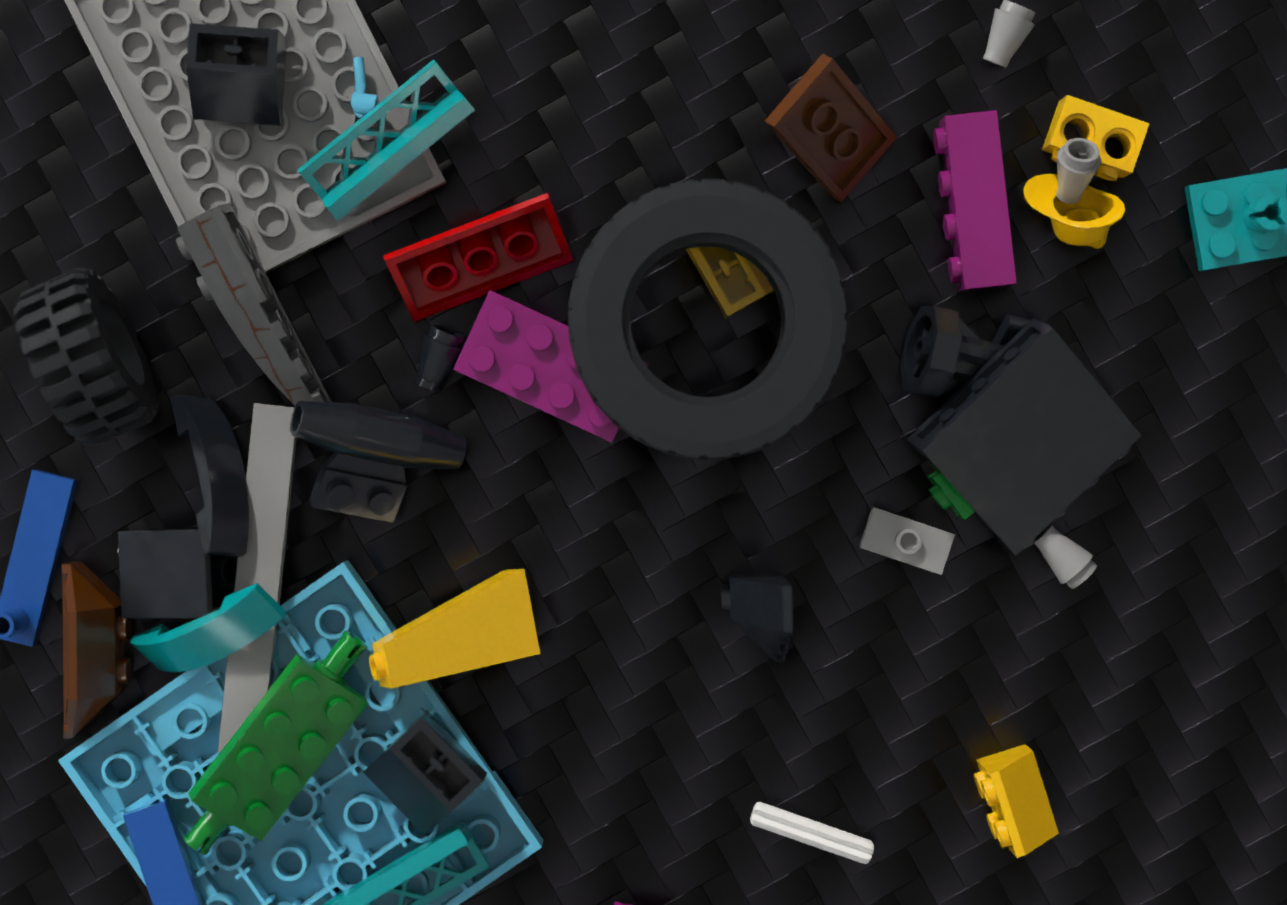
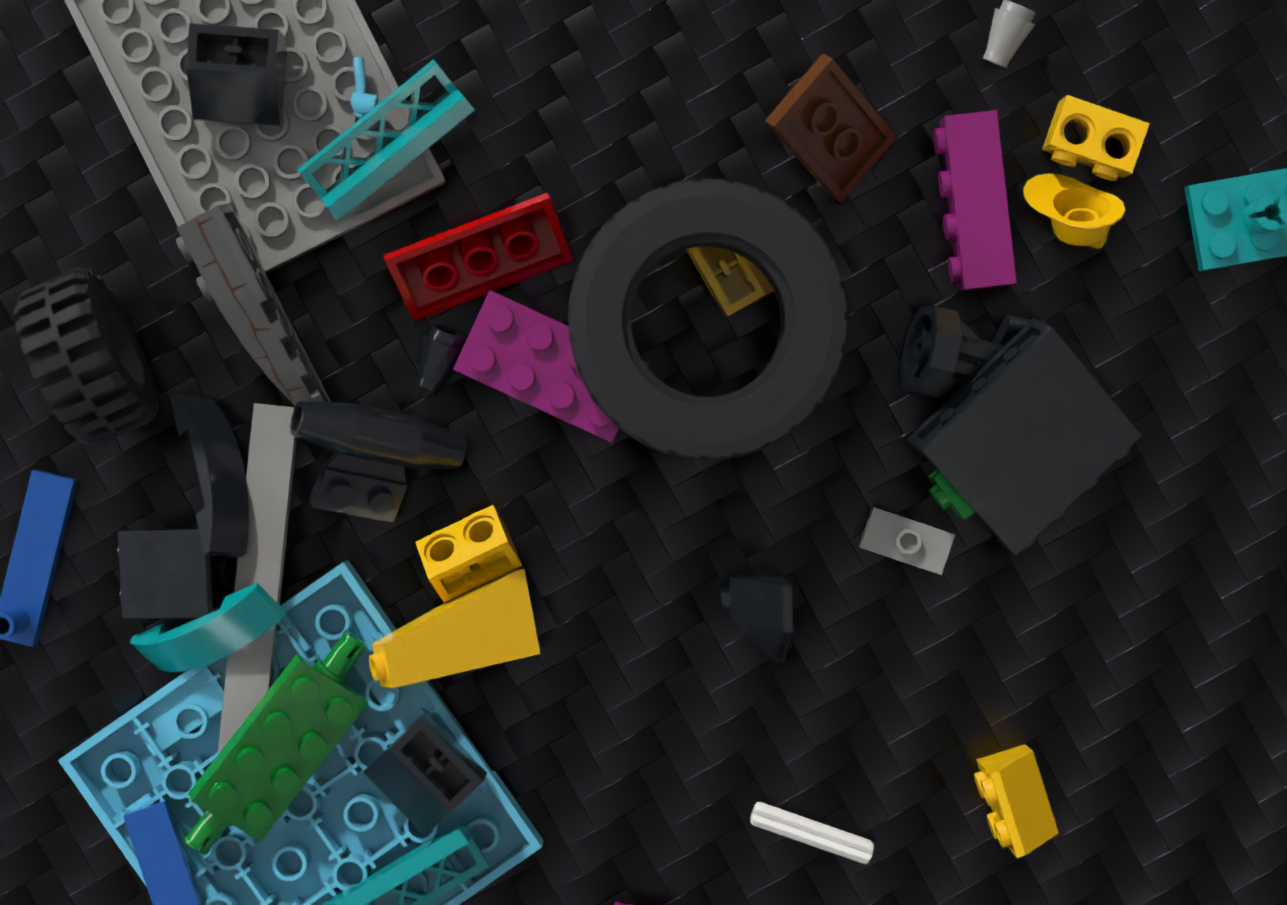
(92, 648): reddish brown wedge -> none
(468, 553): none -> yellow brick
(1066, 558): light grey cone -> none
(1075, 168): light grey cone -> none

